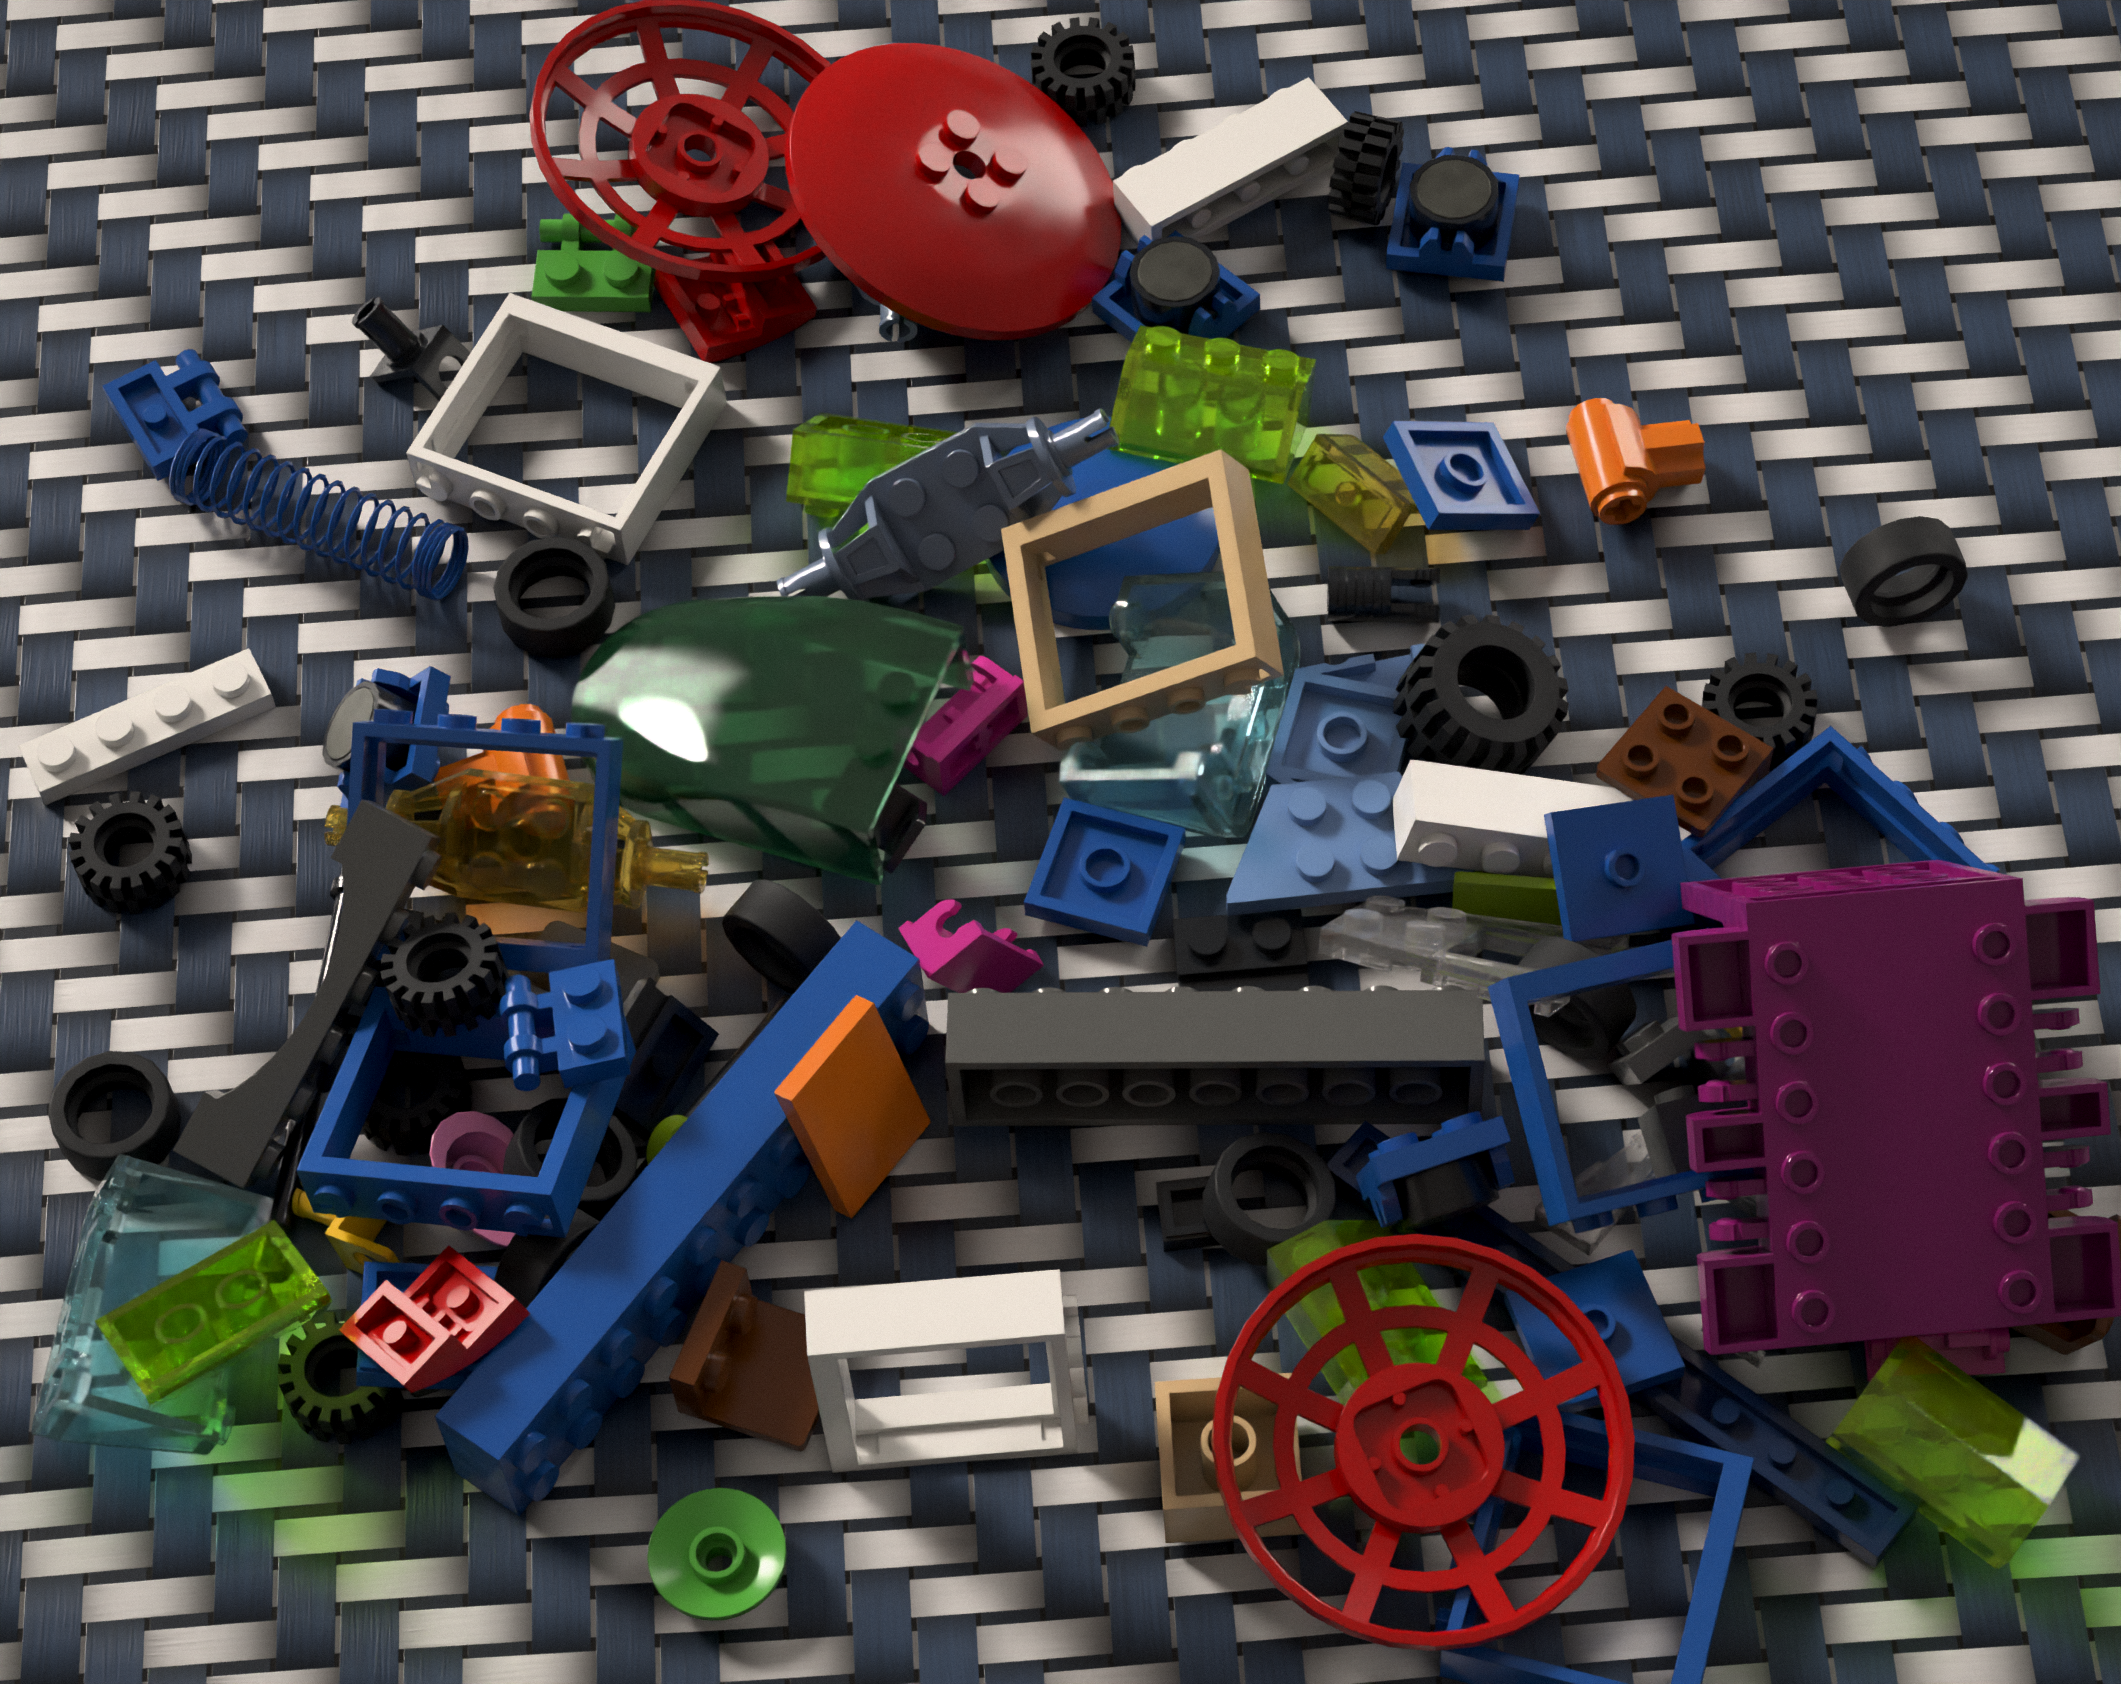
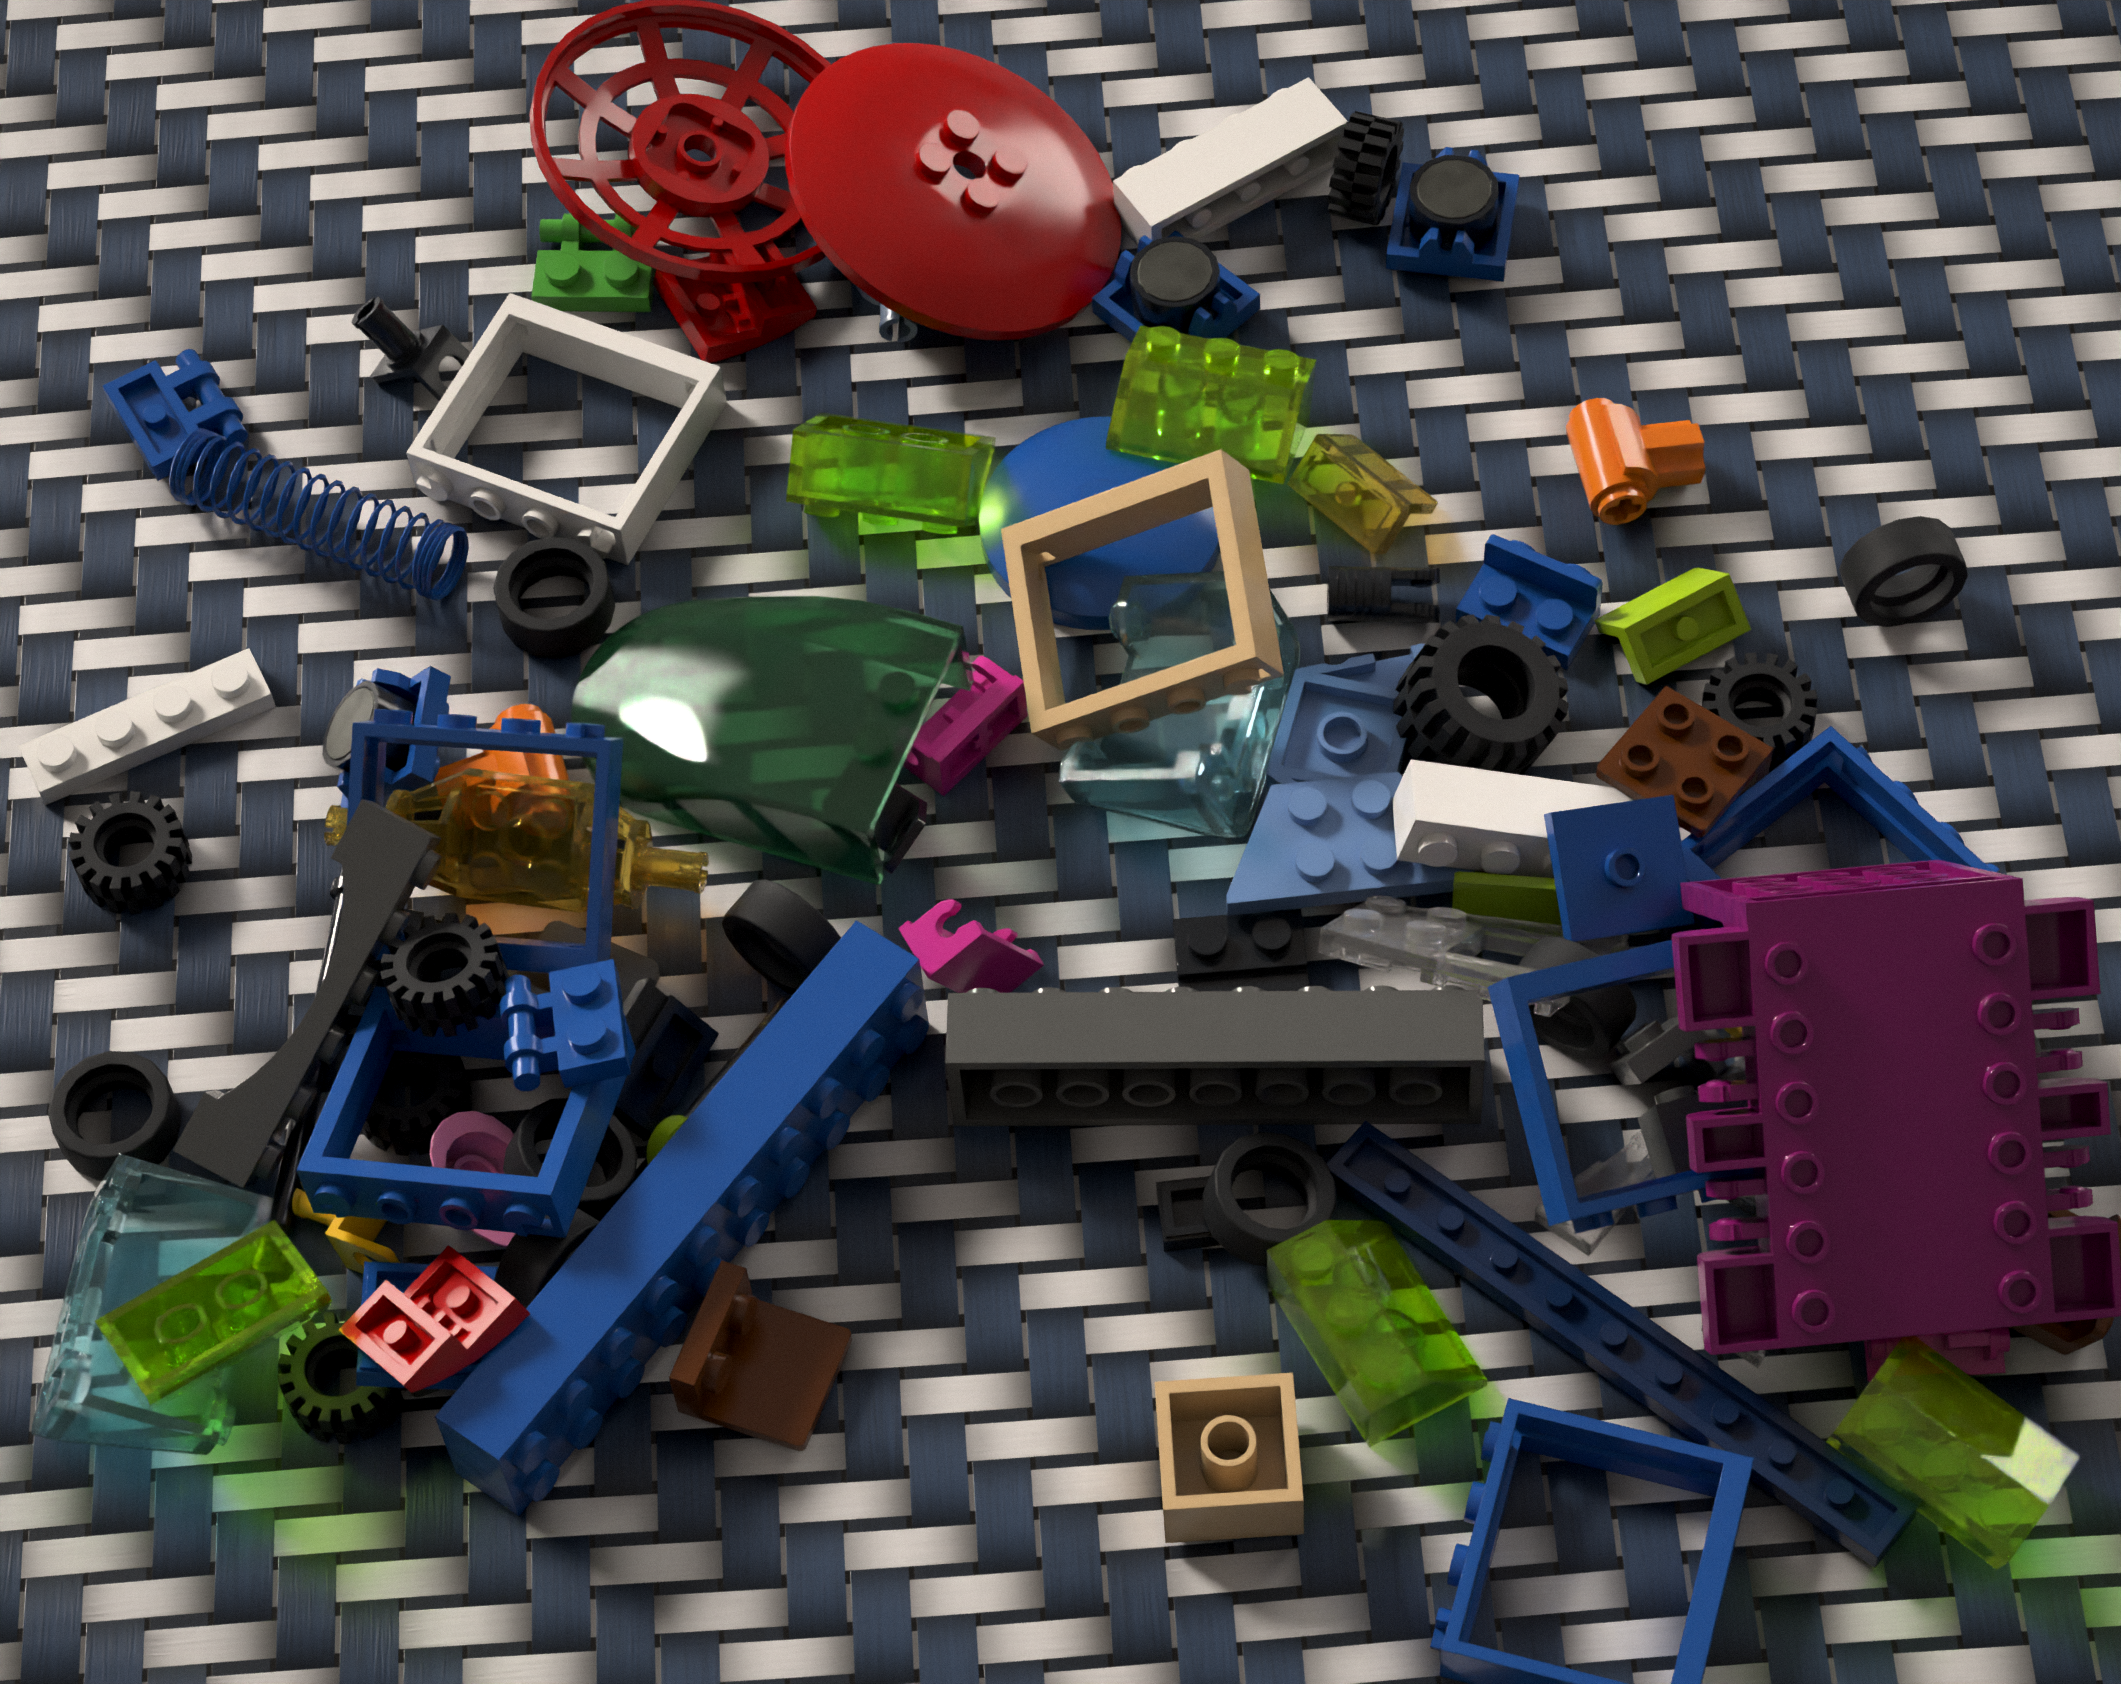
(711, 1526): bright green dish -> none
(853, 1106): orange tile -> none
(939, 1318): white window -> none
(947, 508): sand blue plate -> none
(1085, 47): black tyre -> none
(1105, 871): blue plate -> none
(1435, 1402): red dish -> none
(1438, 1176): piece -> none
(1461, 475): blue plate -> none
(1536, 592): none -> blue bracket
(1625, 1316): blue plate -> none
(1676, 622): none -> lime panel

